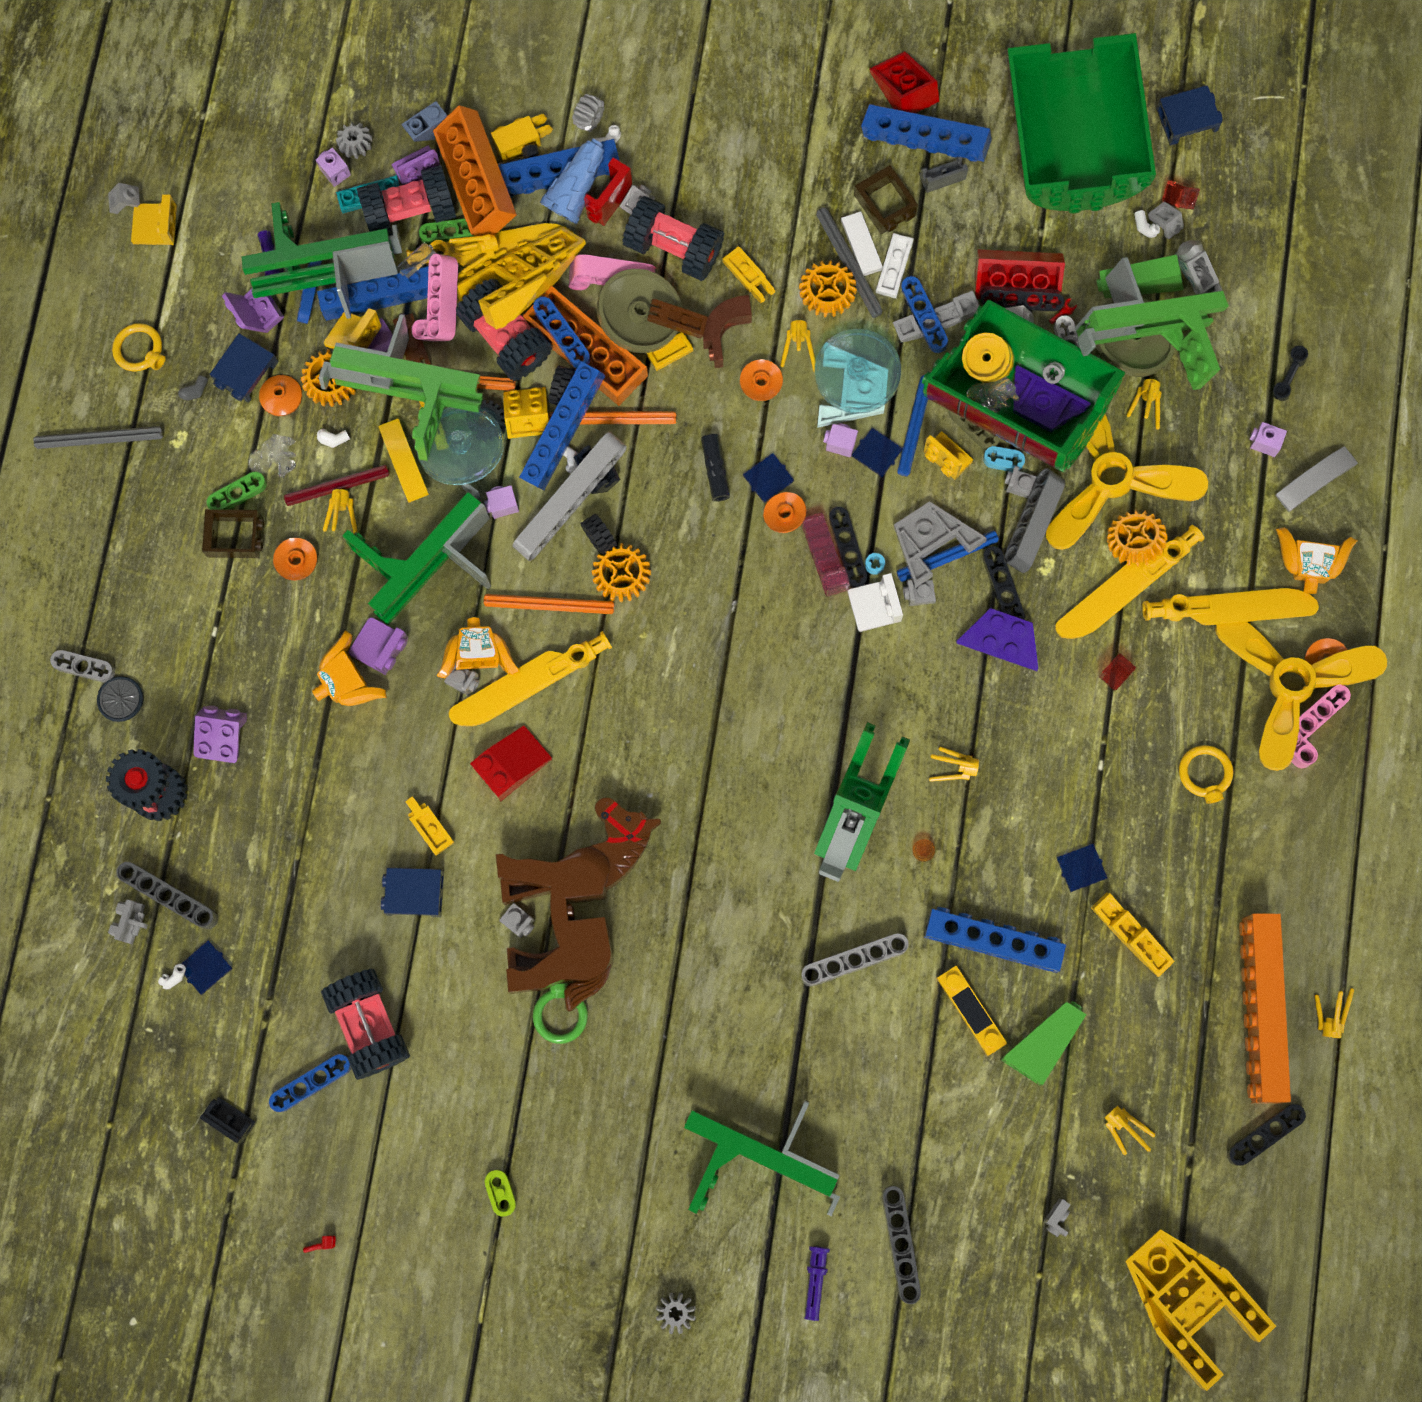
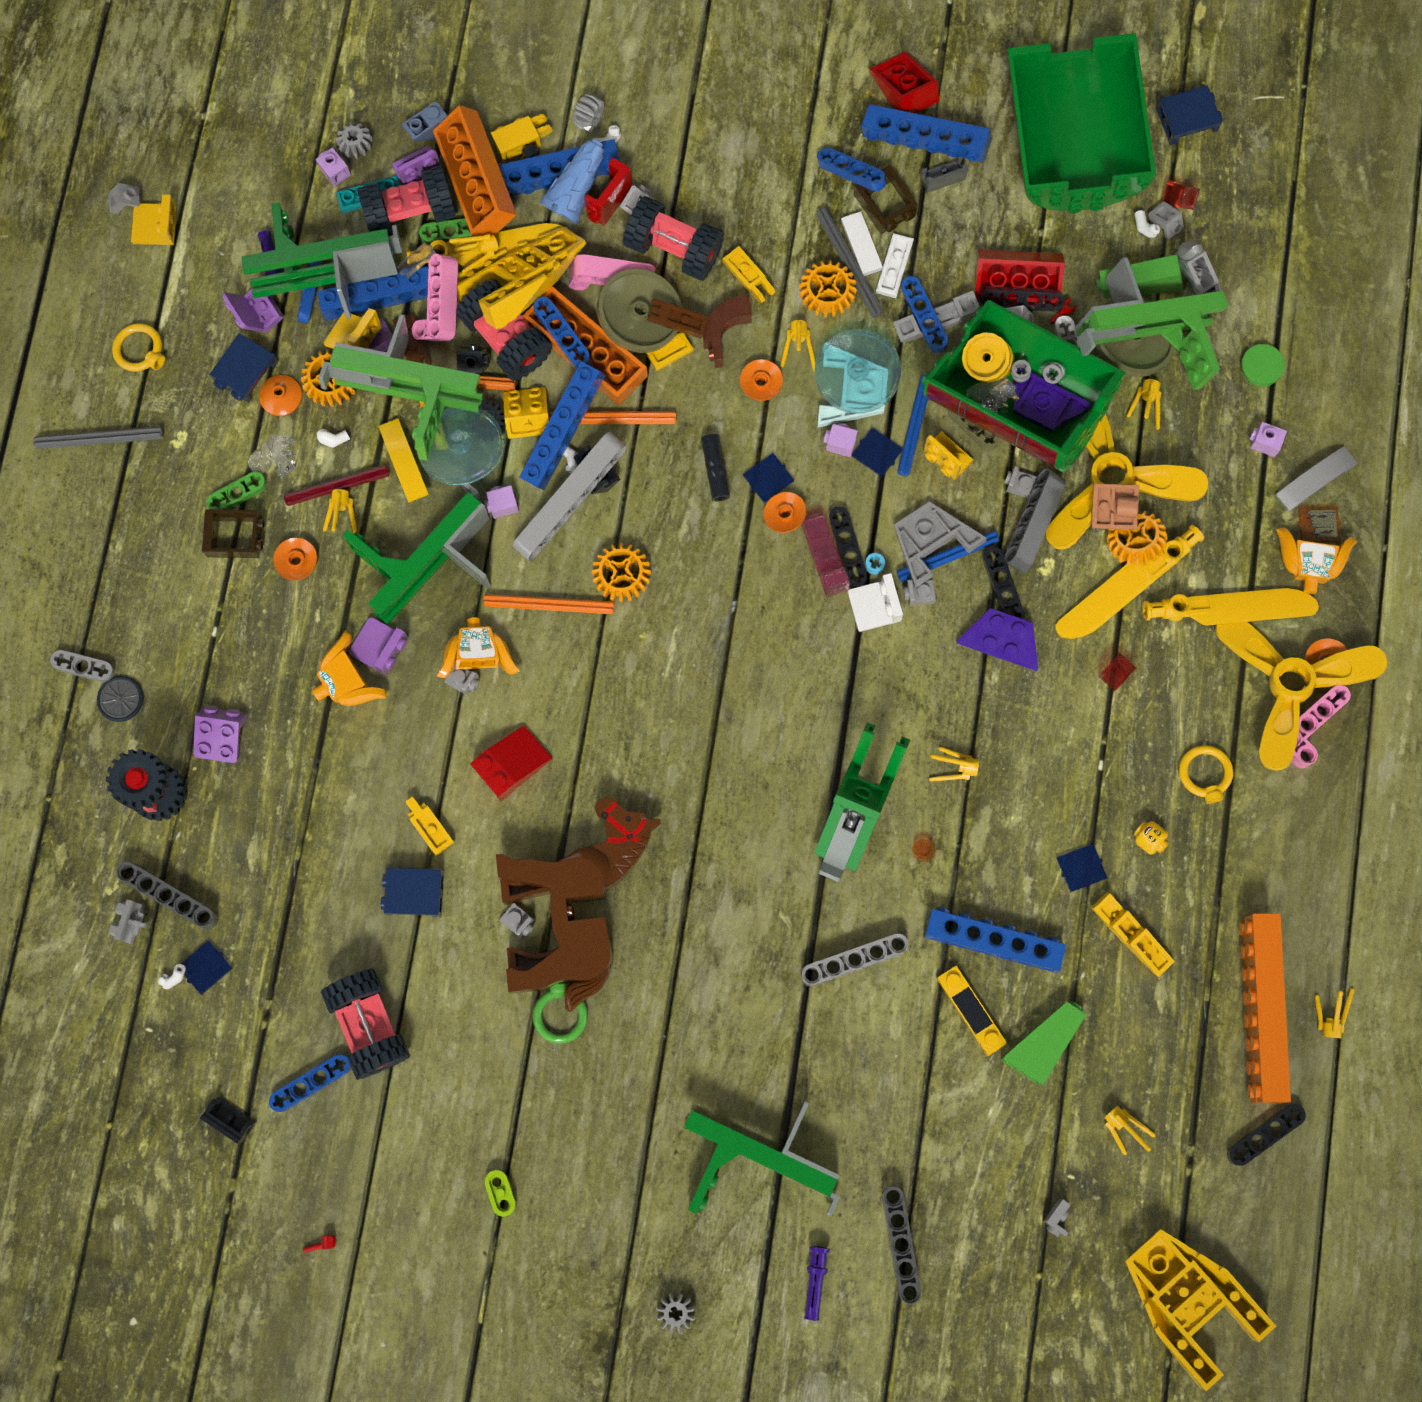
(194, 391): dark grey arm -> none
(472, 359): none -> black brick
(520, 686): yellow piece -> none
(560, 382): black tyre -> none
(598, 534): black tyre -> none
(849, 171): none -> blue beam
(1003, 453): medium azure beam -> none
(1021, 364): none -> light grey bush
(1115, 506): none -> nougat plate
(1151, 837): none -> yellow head
(1262, 365): none -> bright green tile
(1297, 359): black bar -> none
(1319, 524): none -> piece

